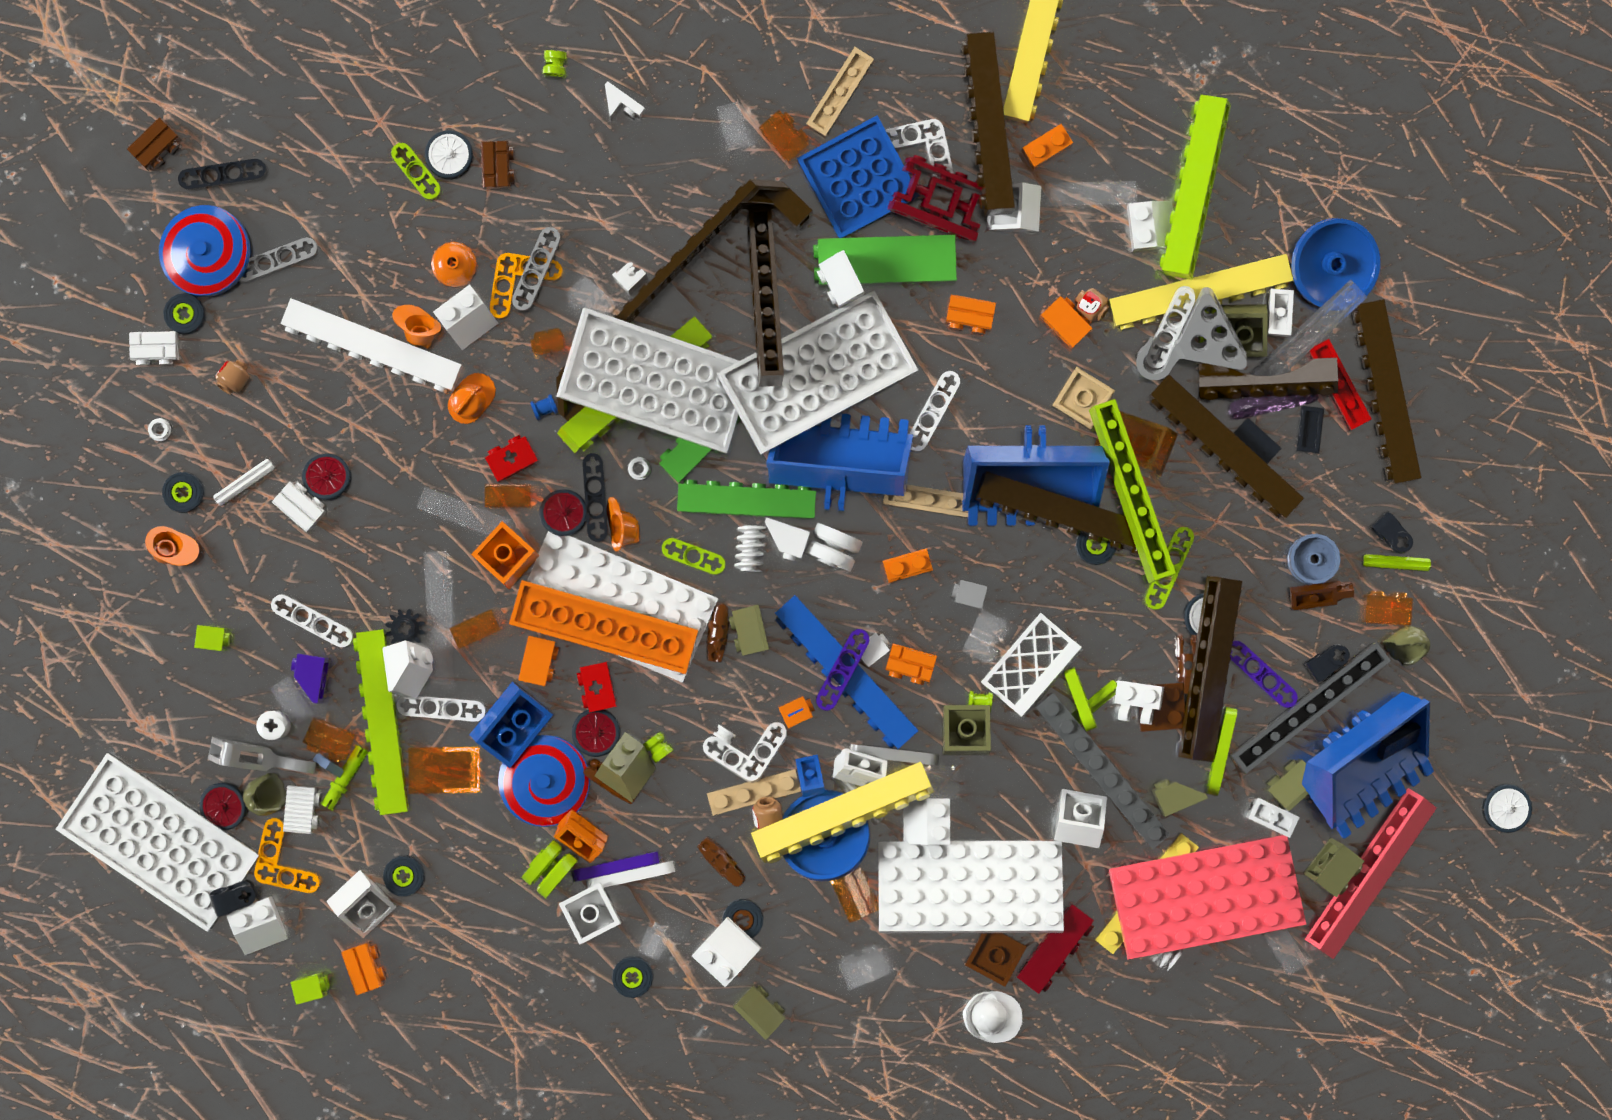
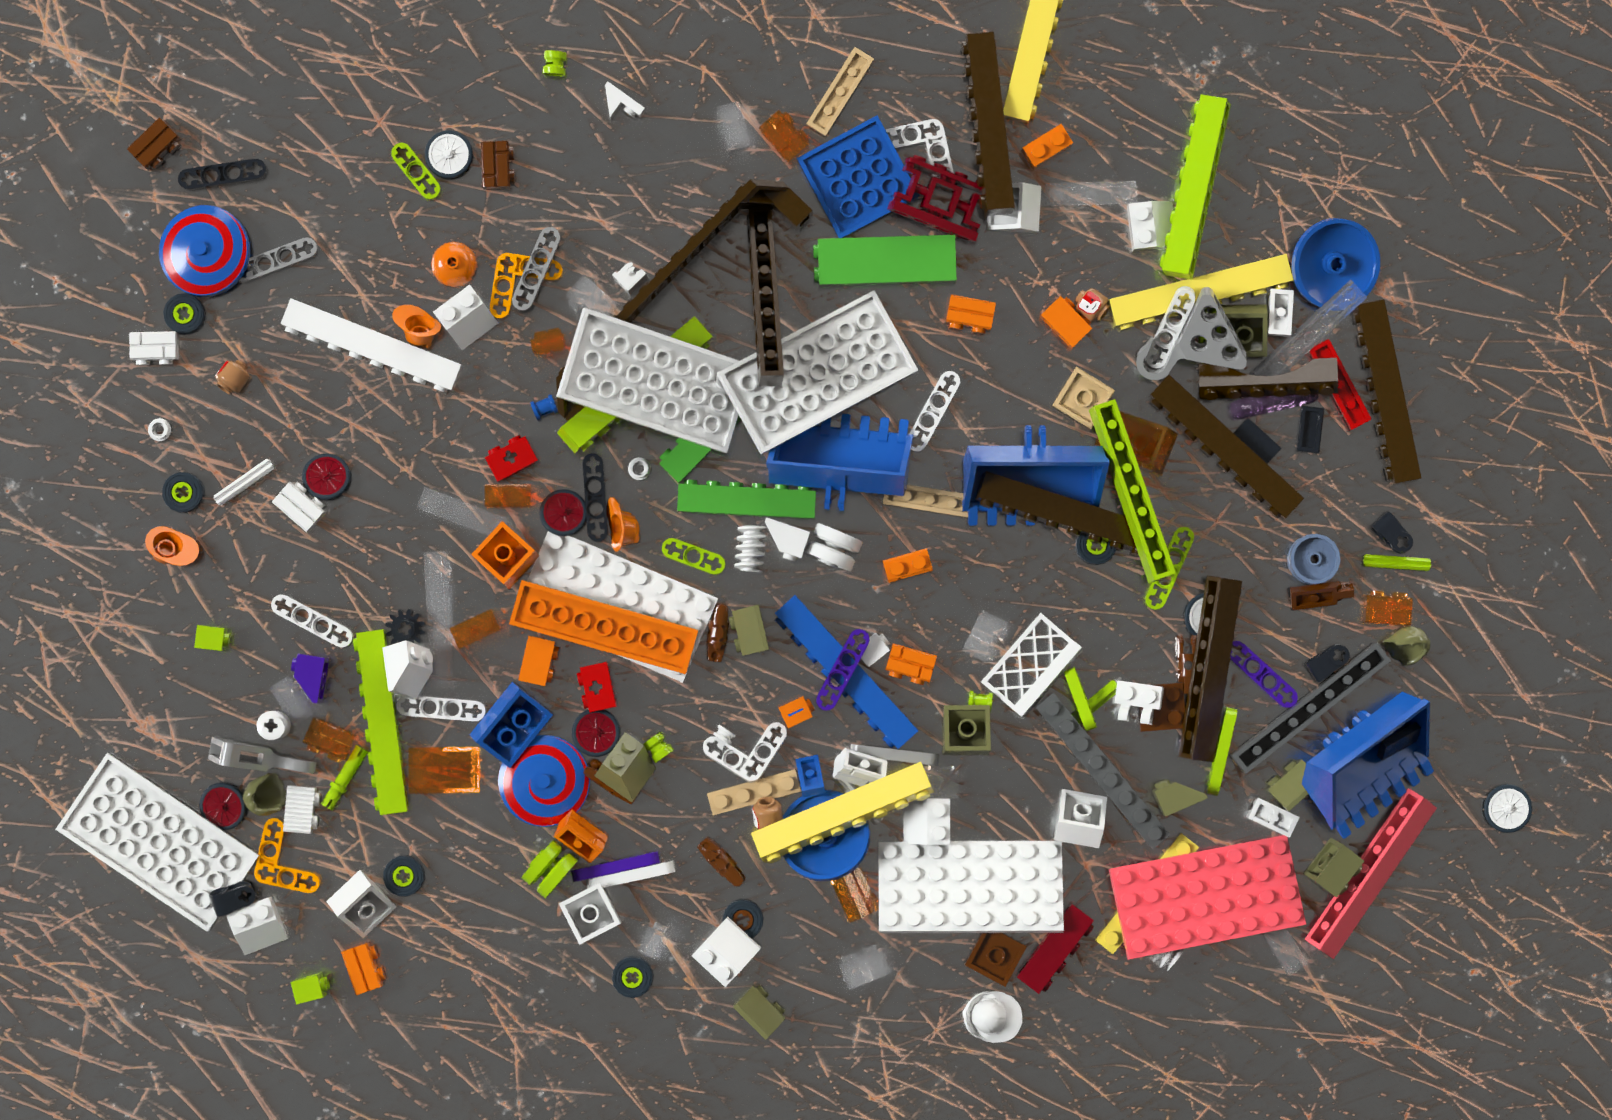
(328, 765): sand blue tile -> none
(471, 398): orange piece -> none
(840, 279): white slope -> none
(969, 594): light grey brick -> none

